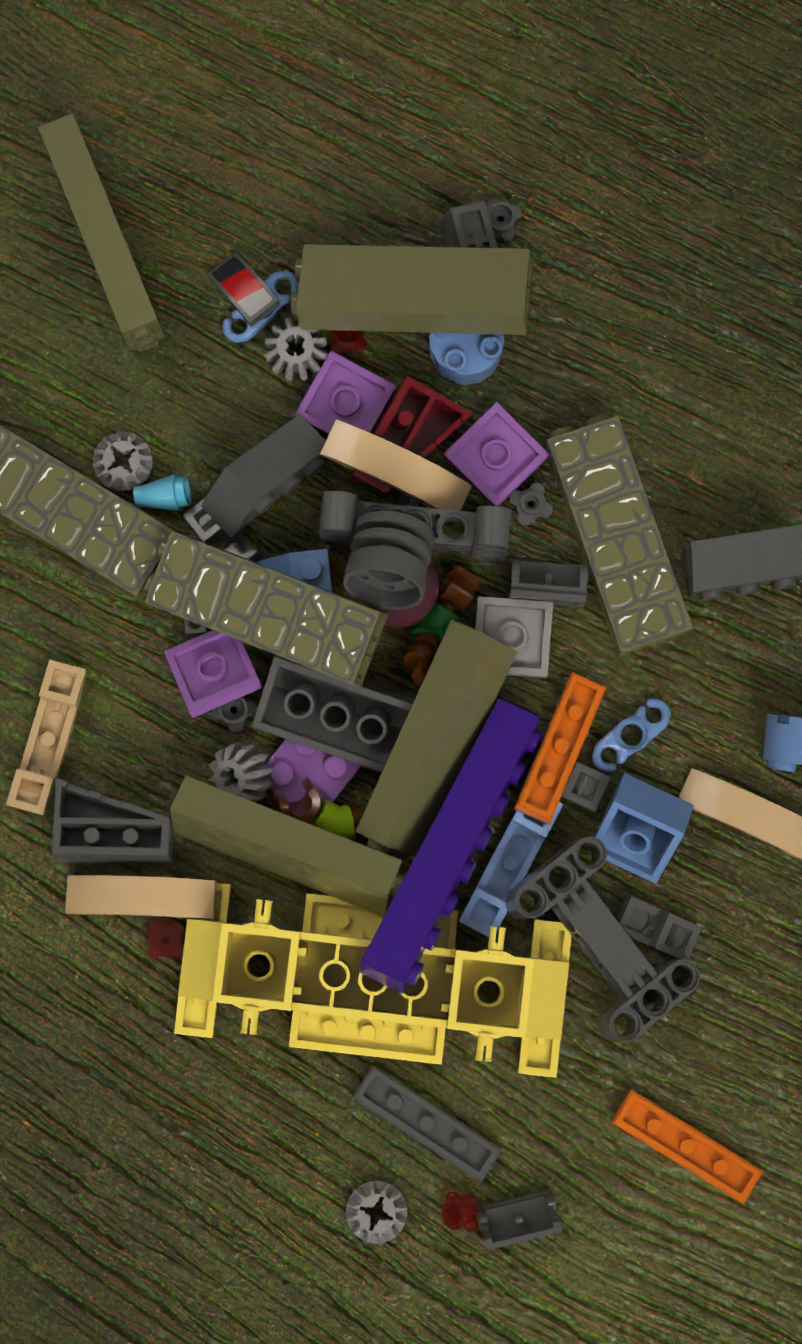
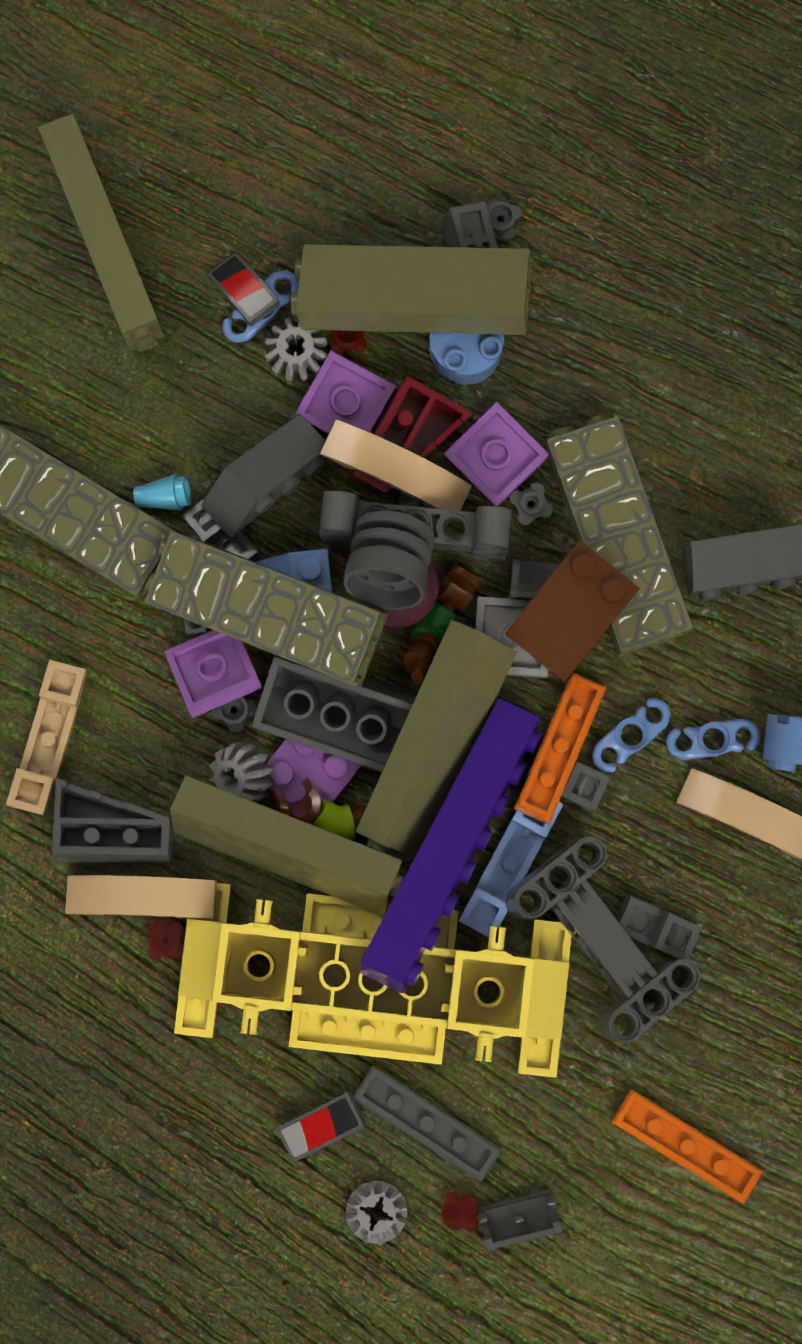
(120, 478): light grey gear -> none
(321, 1126): none -> slope
(572, 611): none -> reddish brown slope
(642, 827): medium blue slope -> none
(699, 750): none -> medium blue piece

